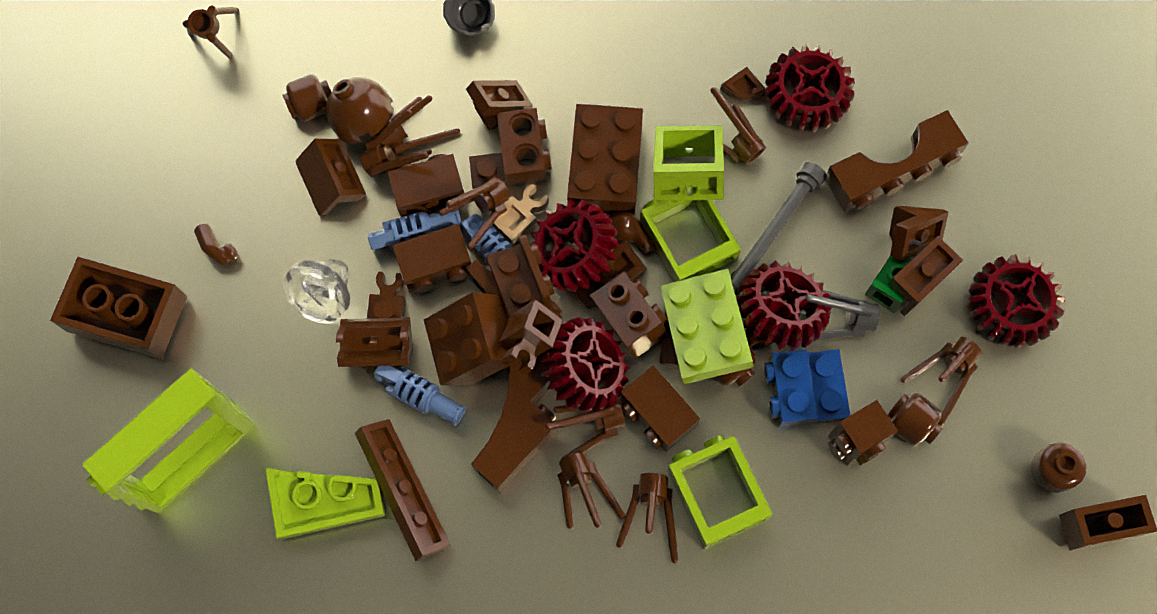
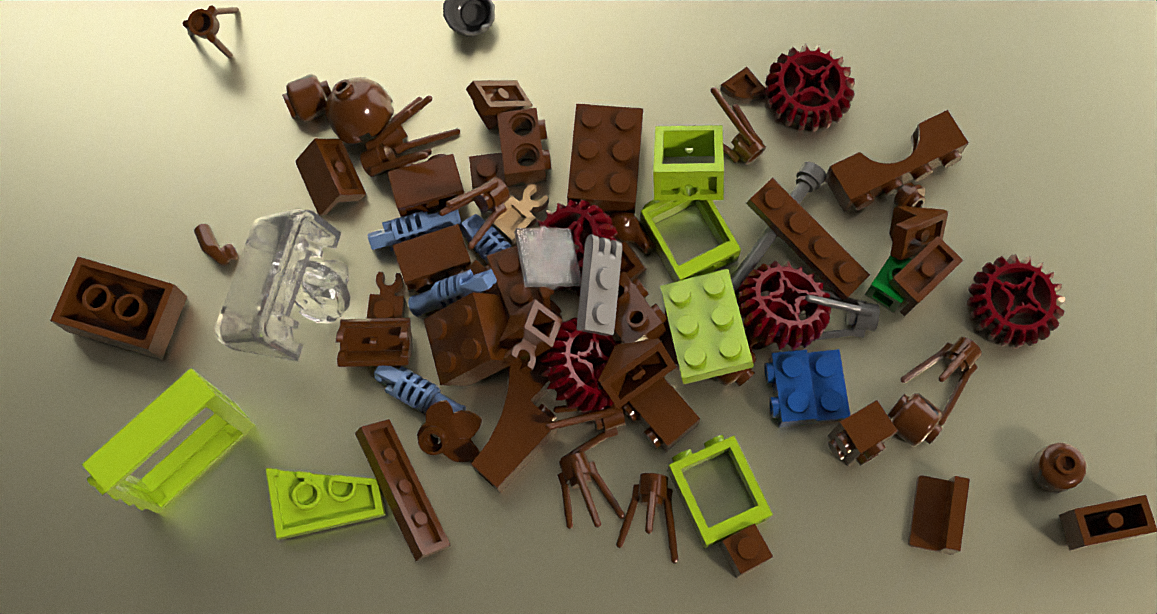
(268, 280): none -> clear windscreen
(450, 290): none -> medium blue hinge
(453, 430): none -> reddish brown plate
(547, 257): none -> clear piece
(599, 286): none -> light grey hinge
(634, 368): none -> reddish brown slope
(745, 550): none -> reddish brown brick
(808, 239): none -> reddish brown plate
(910, 195): none -> reddish brown plate
(939, 514): none -> reddish brown panel

